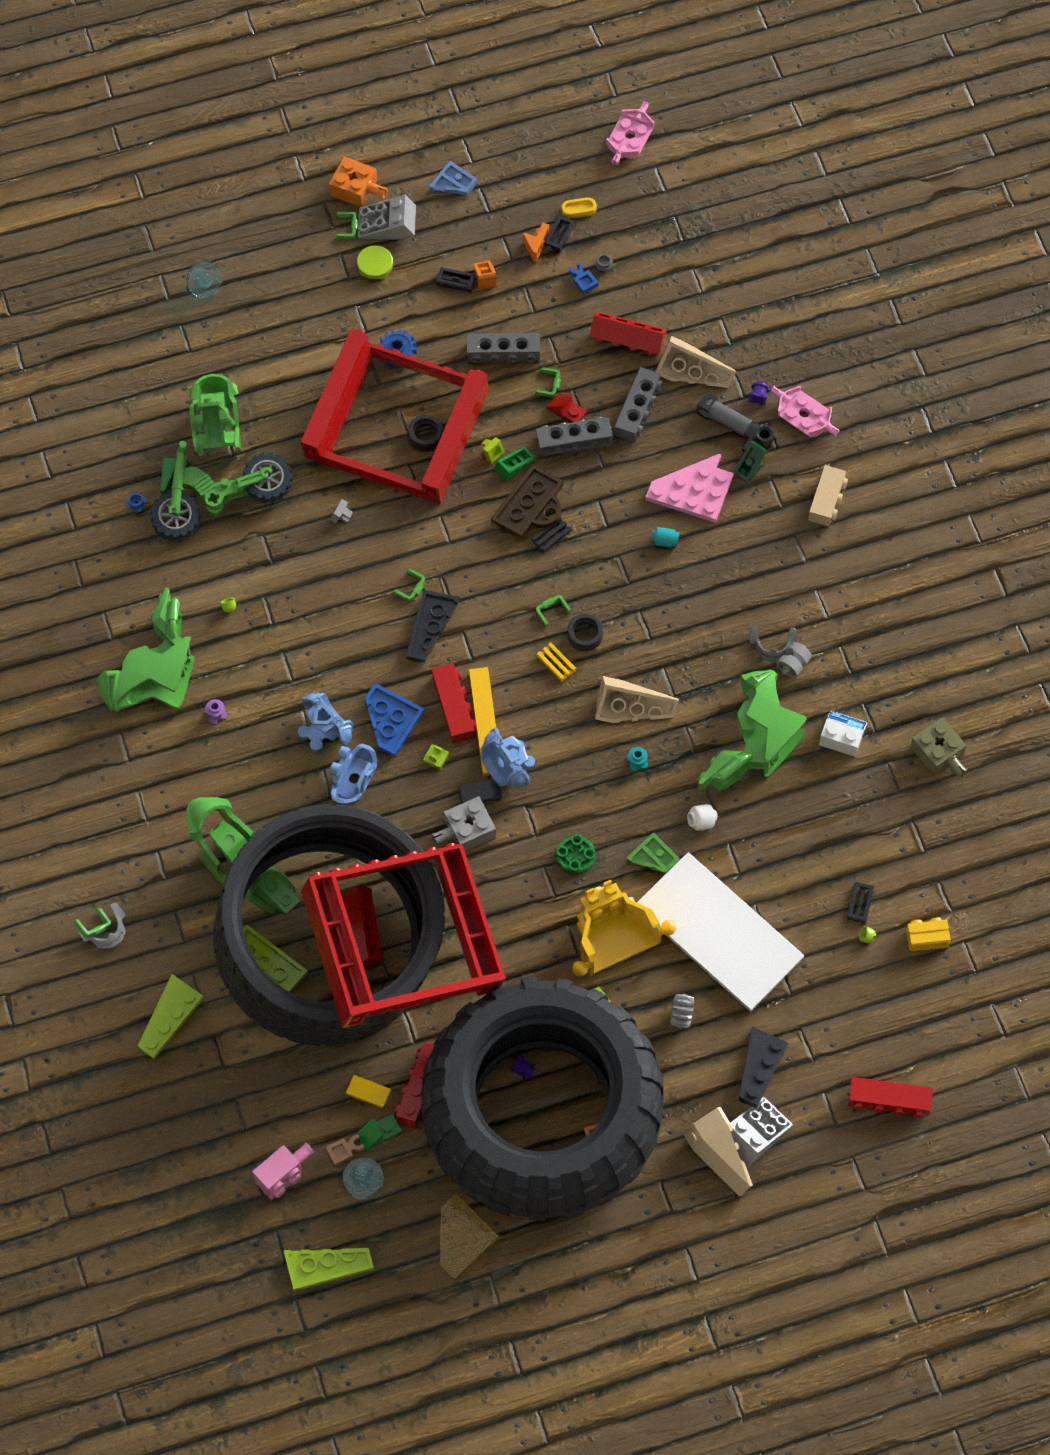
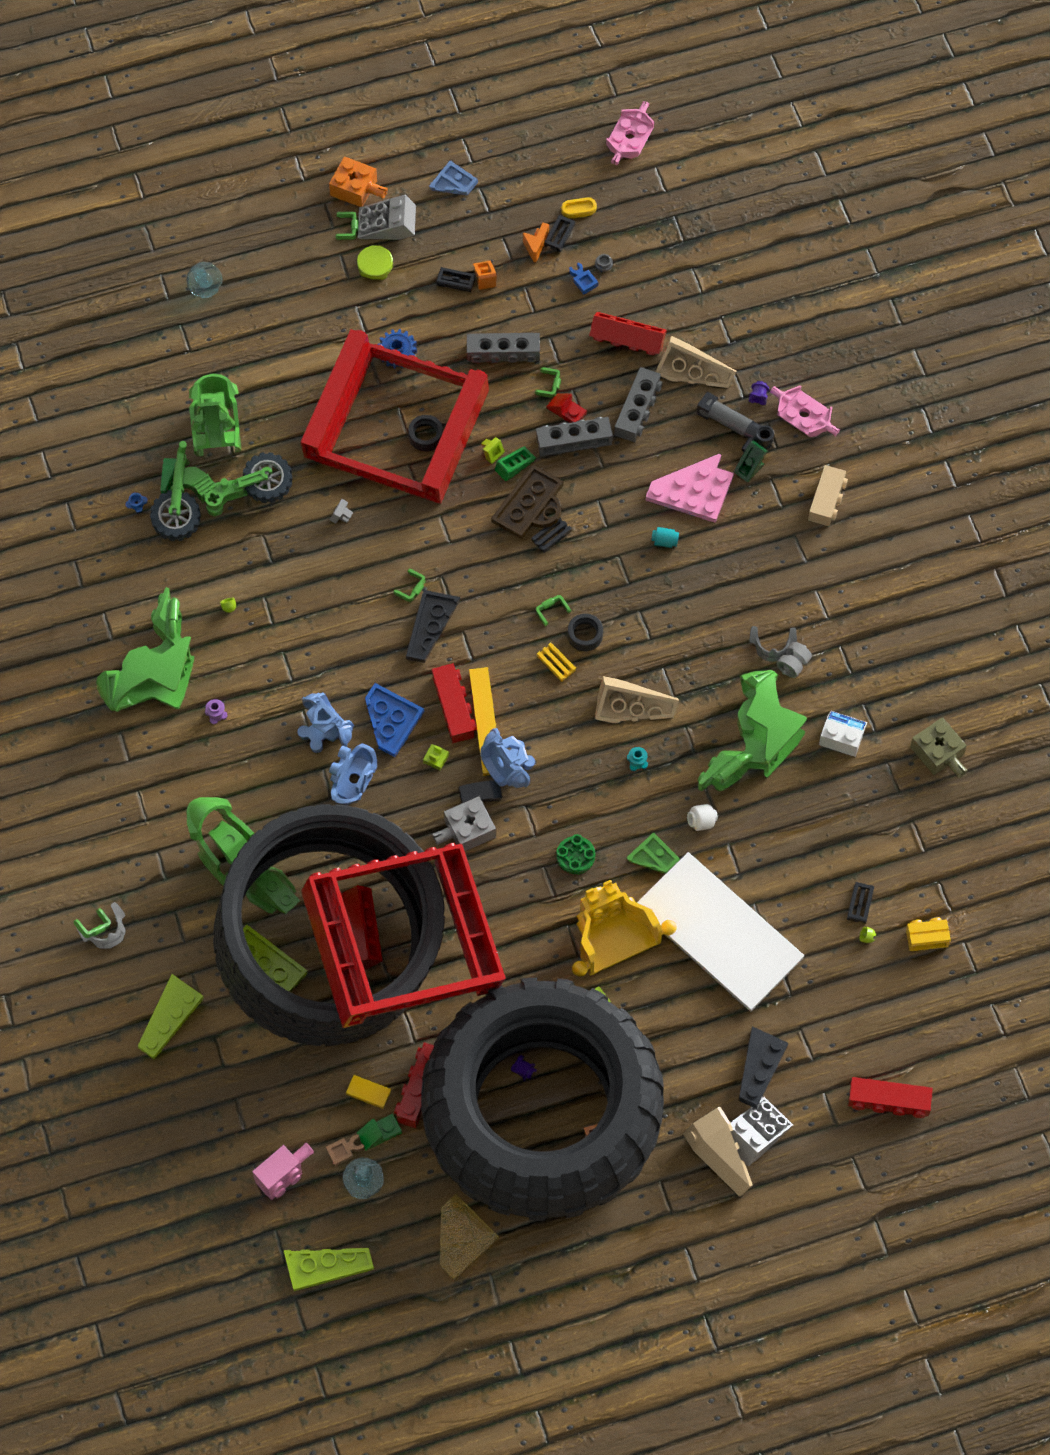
(682, 1011): light grey gear -> none

